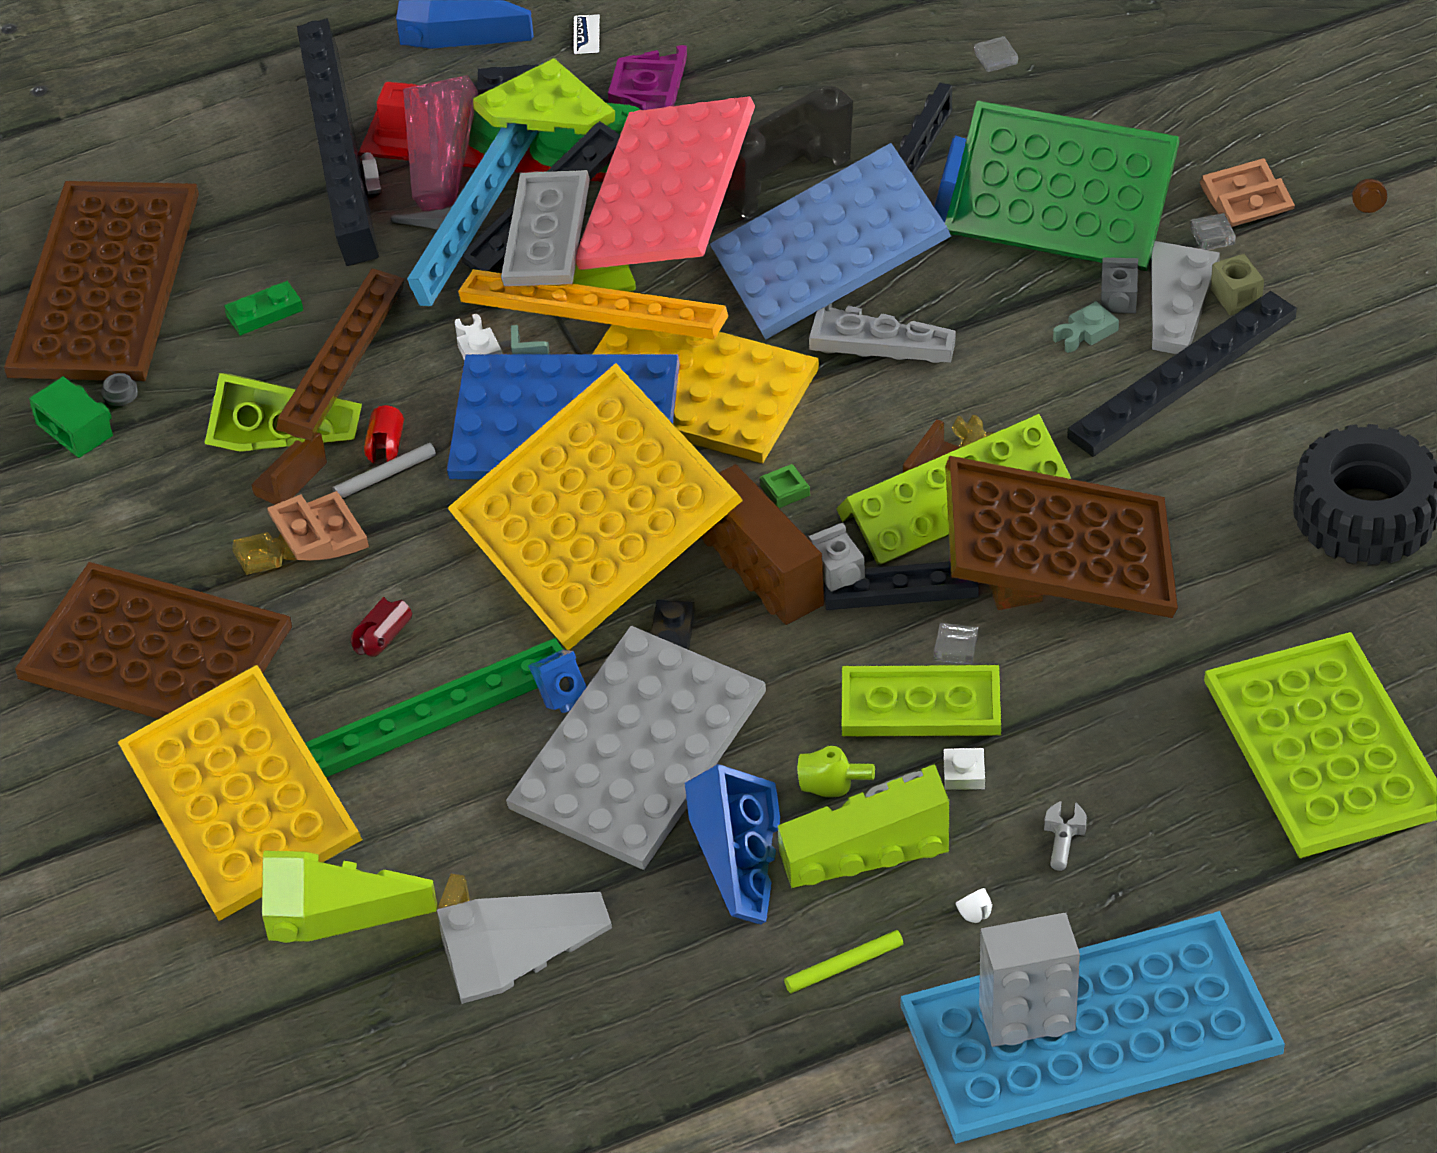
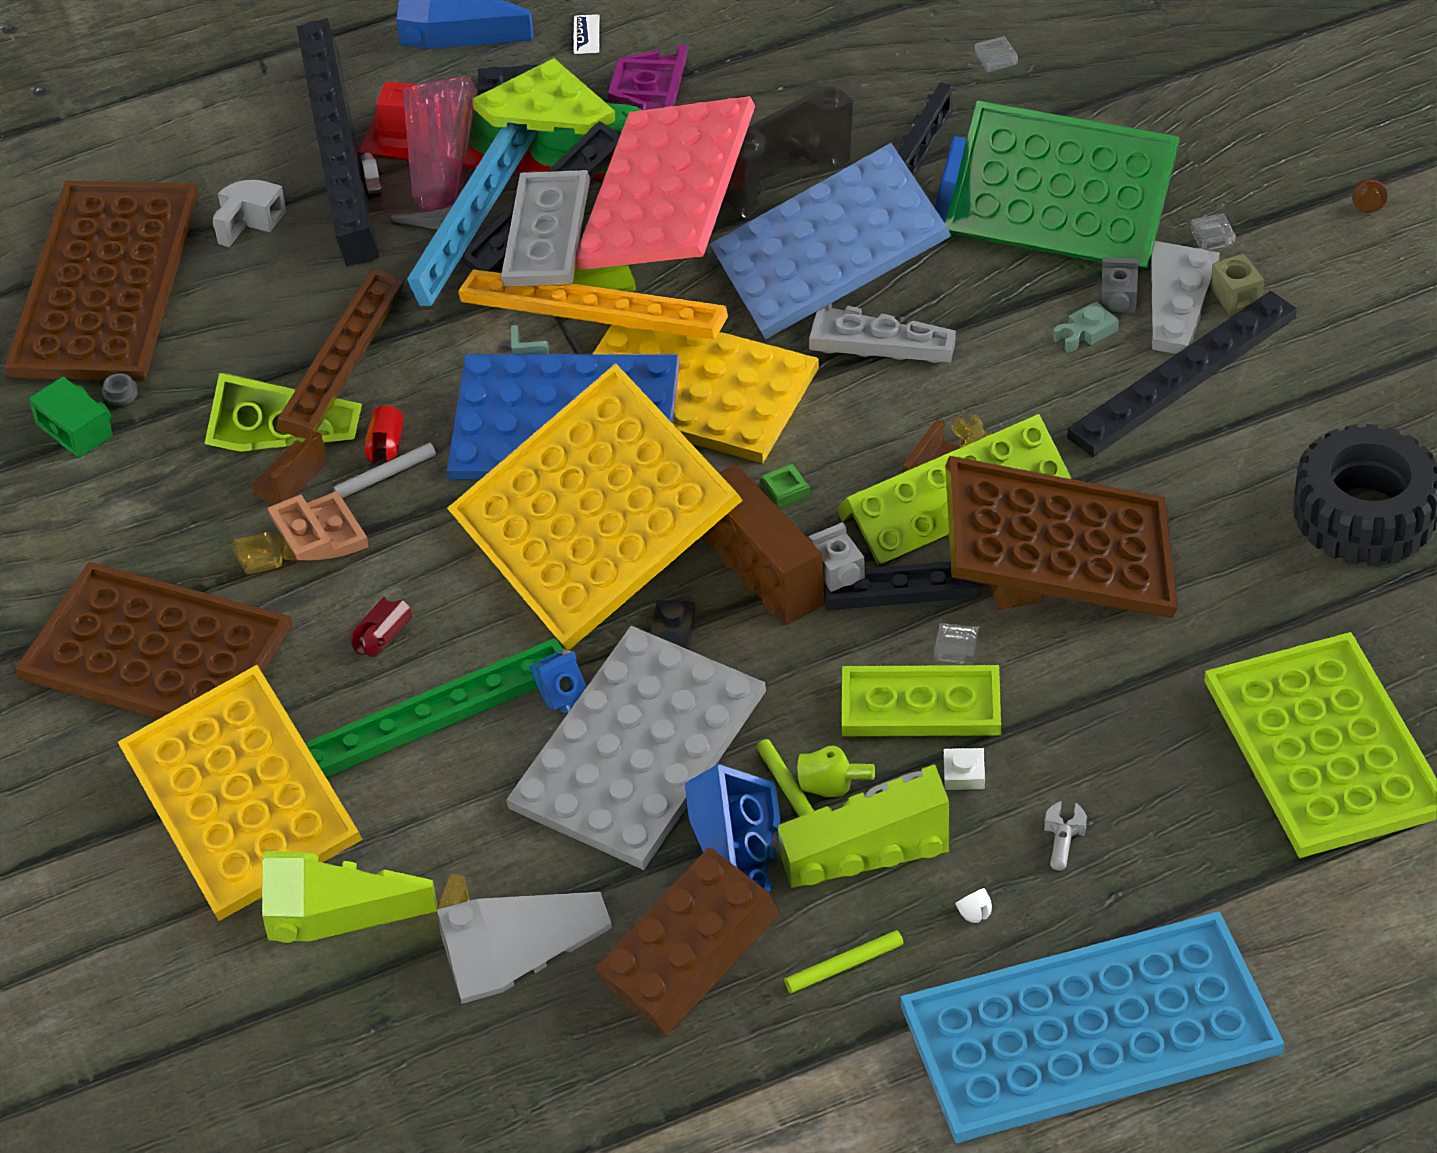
(247, 204): none -> light grey brick
(263, 308): green plate -> none
(474, 339): white plate -> none
(687, 941): none -> reddish brown brick
(784, 778): none -> lime bar
(1028, 979): light grey brick -> none
(1246, 192): nougat slope -> none

